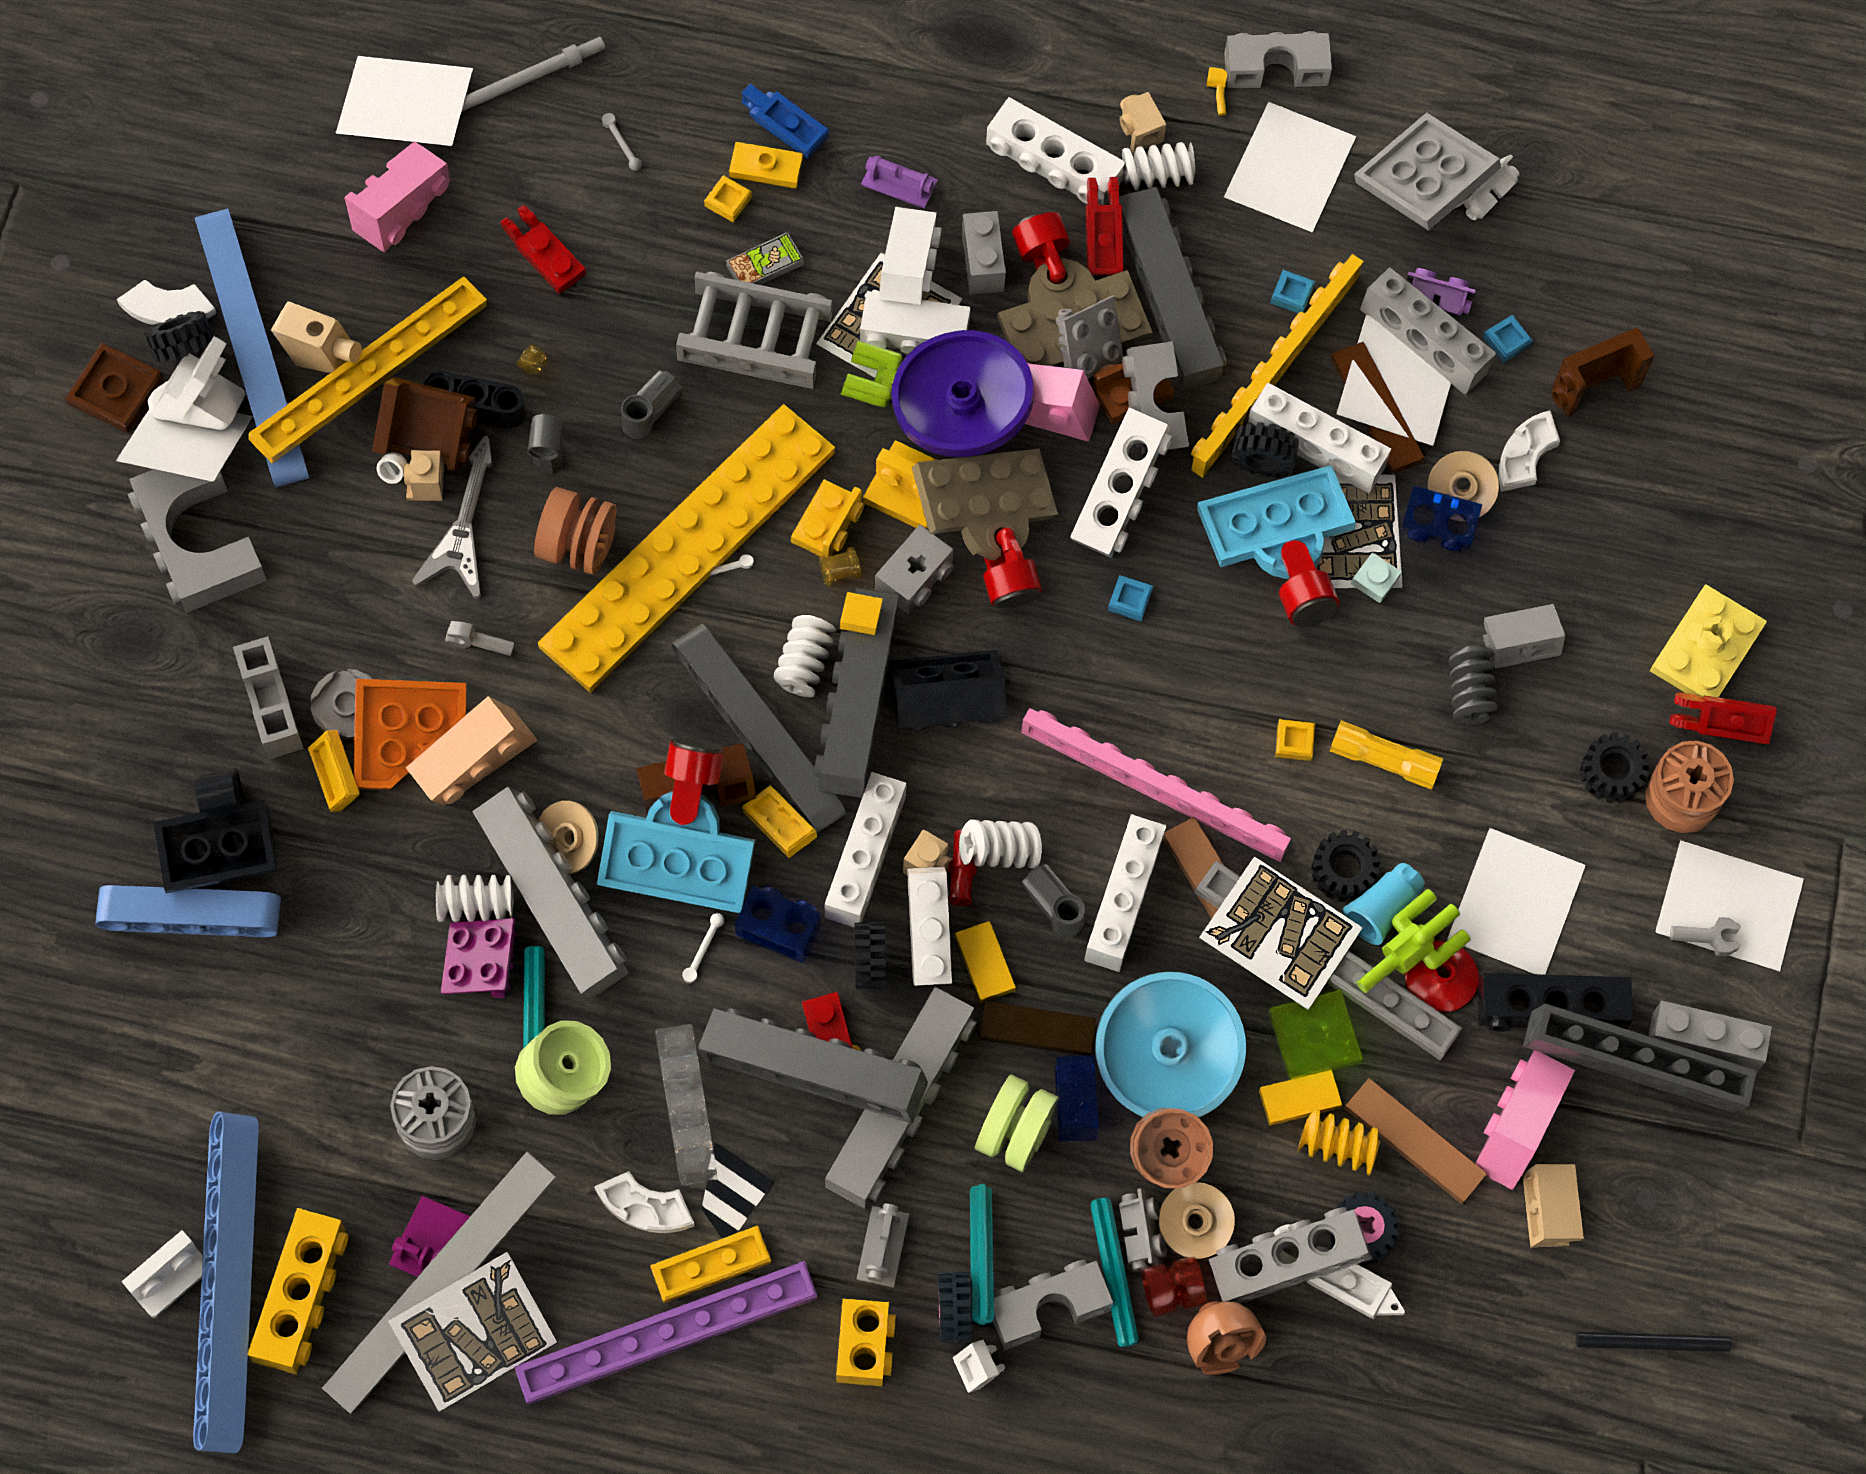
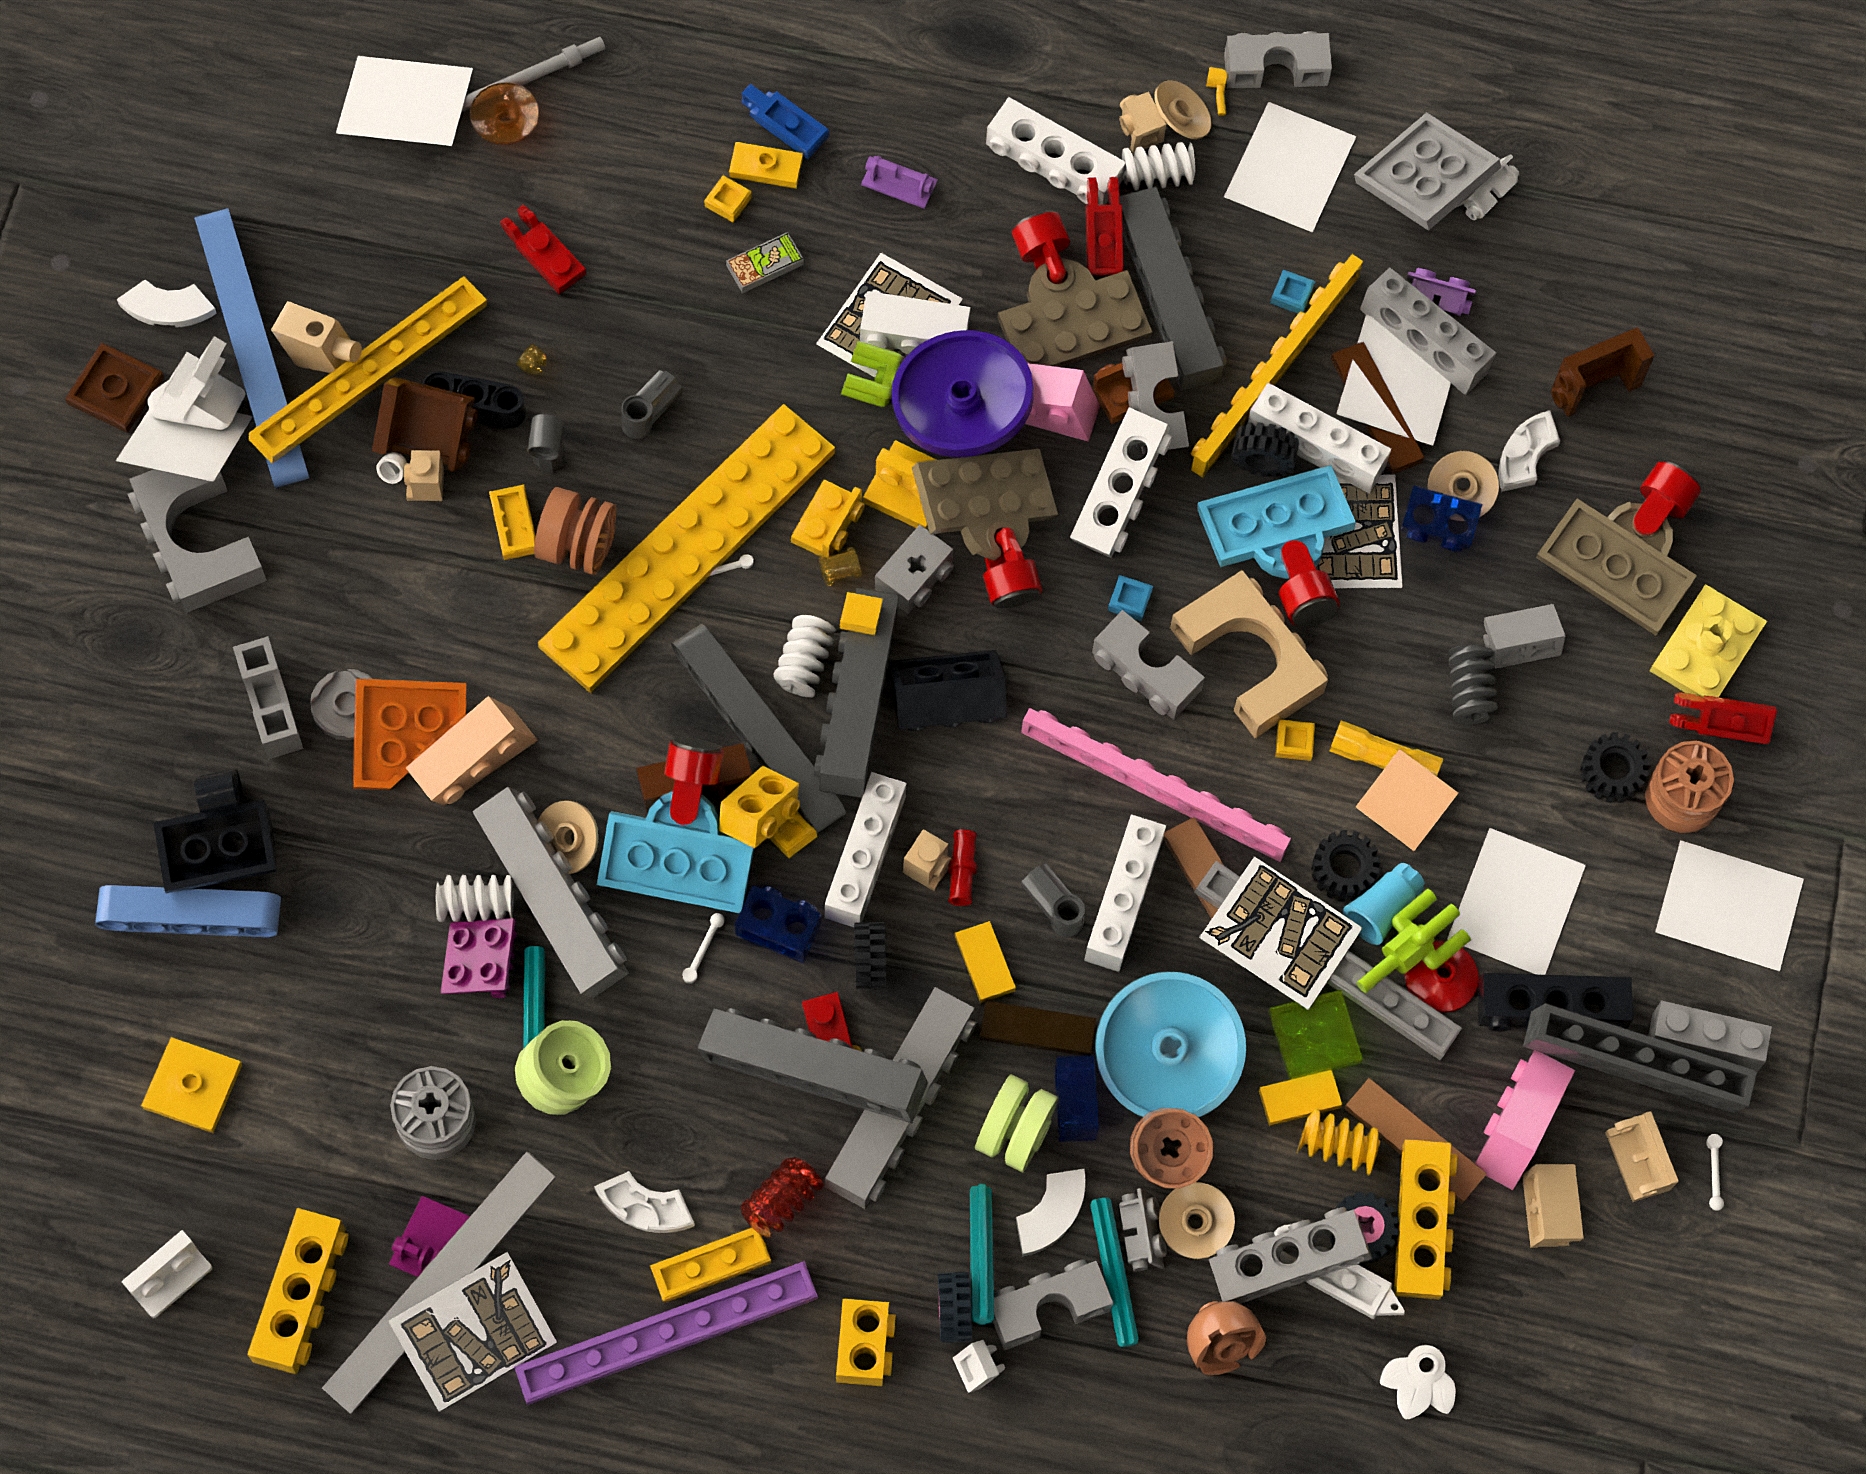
(179, 336): black tyre -> none
(191, 1085): none -> yellow plate
(226, 1283): medium blue beam -> none
(333, 771): yellow tile -> none
(398, 196): bright pink wedge -> none
(457, 546): piece -> none
(464, 635): light grey bar -> none
(504, 101): none -> clear orange dish
(513, 521): none -> yellow plate
(609, 121): light grey hinge -> none
(686, 1104): clear brick -> none
(734, 1194): sticker -> none
(758, 362): light grey fence -> none
(759, 807): none -> yellow brick
(780, 1193): none -> clear red piece
(883, 1245): light grey hinge -> none
(909, 256): white brick -> none
(929, 926): white brick -> none
(983, 252): light grey brick -> none
(1001, 842): white piece -> none
(1054, 1213): none -> white tile
(1090, 337): light grey hinge -> none
(1160, 1288): clear red wheel -> none
(1166, 687): none -> light grey arch
(1182, 109): none -> tan dish
(1241, 607): none -> tan arch
(1376, 577): light aqua plate -> none
(1406, 799): none -> light nougat tile
(1410, 1278): none -> yellow brick
(1420, 1388): none -> white plate
(1507, 338): dark azure tile -> none
(1626, 554): none -> dark tan plate
(1642, 1157): none -> tan hinge
(1653, 1341): black bar -> none
(1710, 936): light grey bar -> none
(1714, 1142): none -> white hinge

